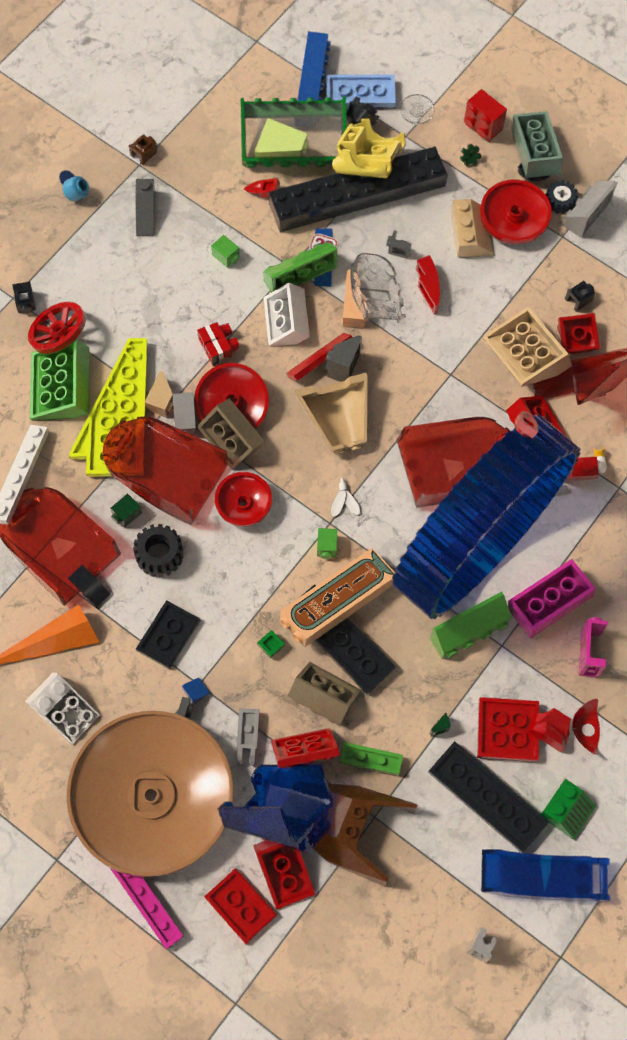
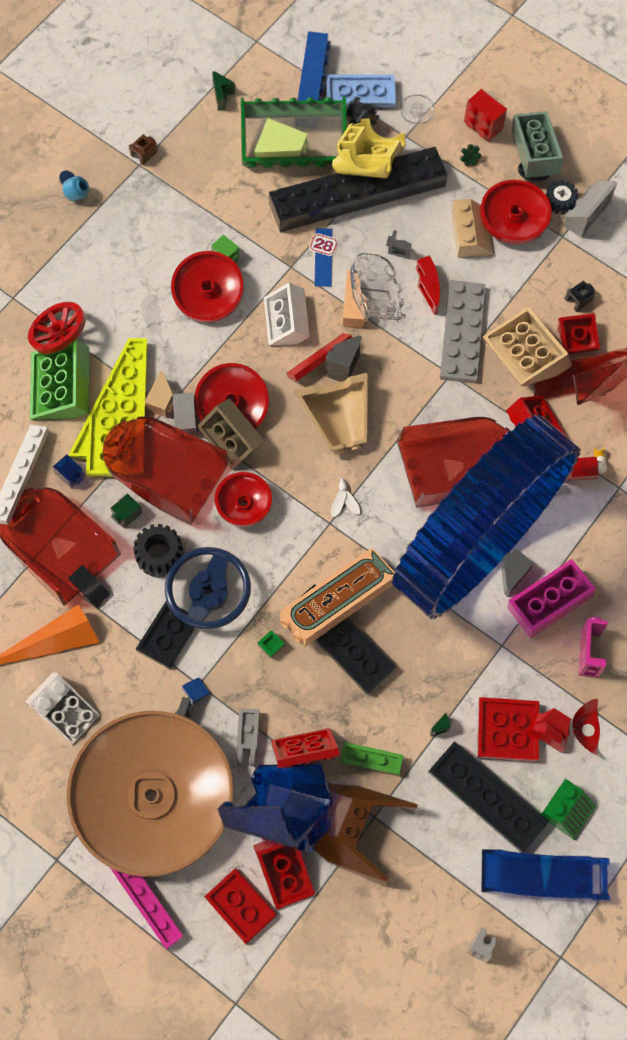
(24, 297): black window -> none
(69, 471): none -> clear blue brick
(145, 207): dark grey slope -> none
(207, 286): none -> red dish
(213, 579): none -> dark blue piece
(215, 343): red hips -> none
(222, 88): none -> dark green slope
(263, 187): red plate -> none
(302, 267): bright green slope -> none
(324, 693): dark tan slope -> none
(327, 543): bright green brick -> none
(462, 331): none -> light grey plate
(471, 626): bright green slope -> none
(514, 569): none -> dark grey slope
(526, 424): plate -> none

